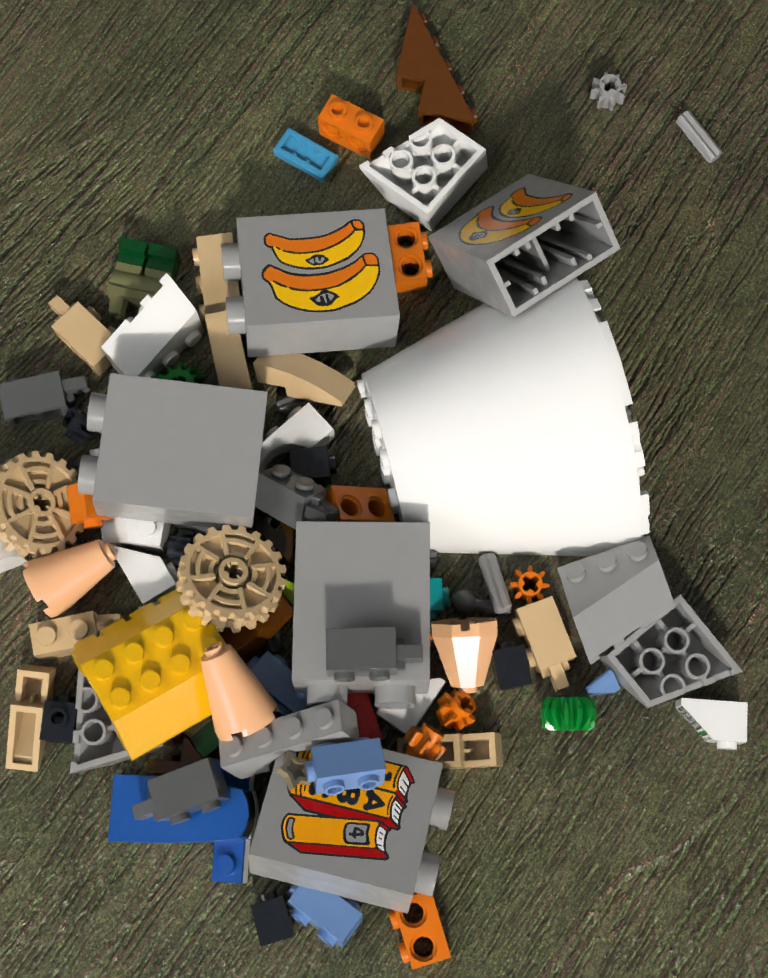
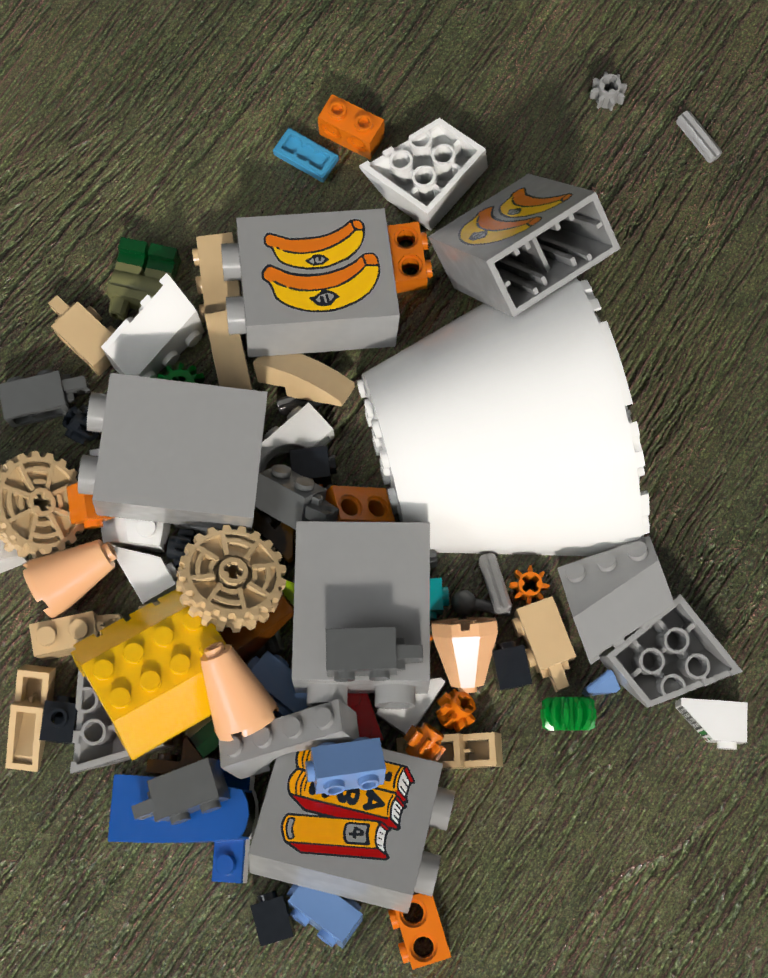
(293, 770): dark tan piece -> none
(426, 72): reddish brown slope -> none

